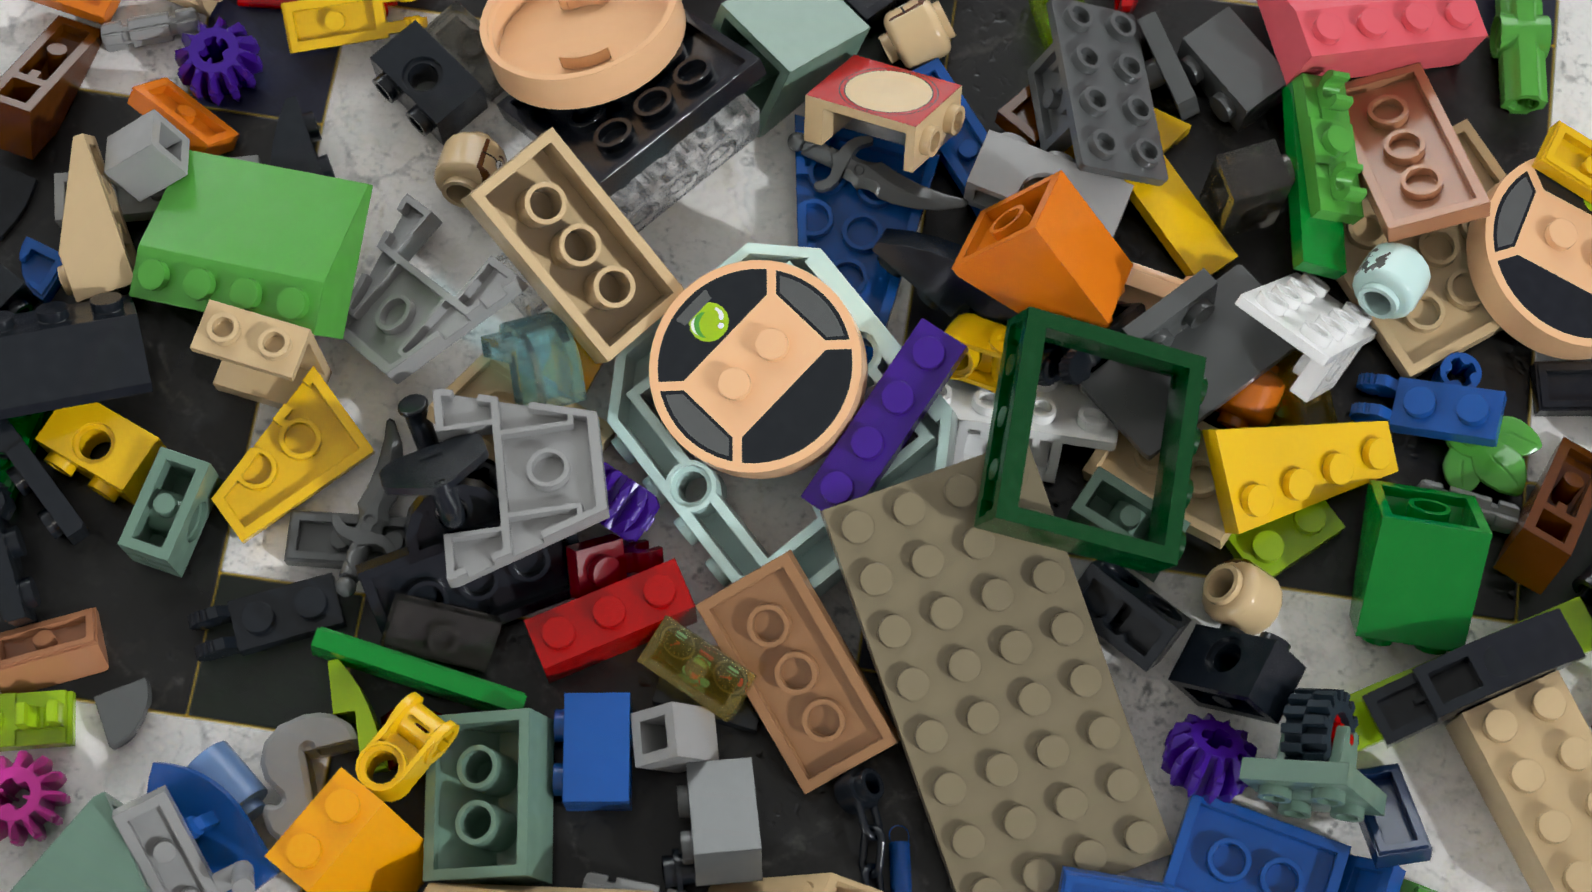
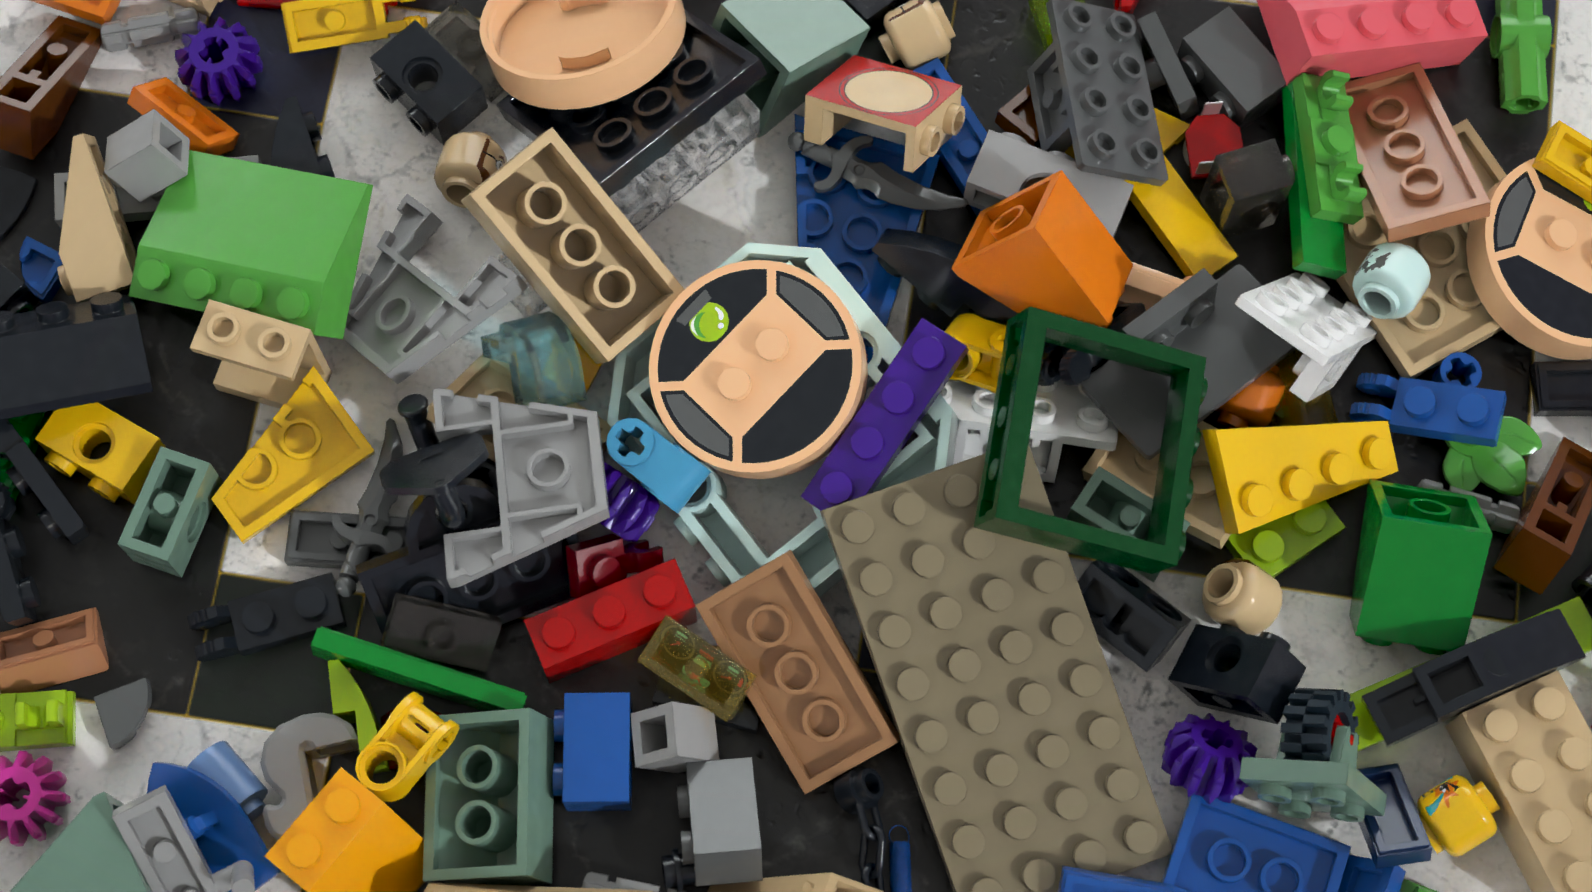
(661, 467): none -> dark azure piece
(1209, 136): none -> red piece
(1457, 815): none -> yellow head

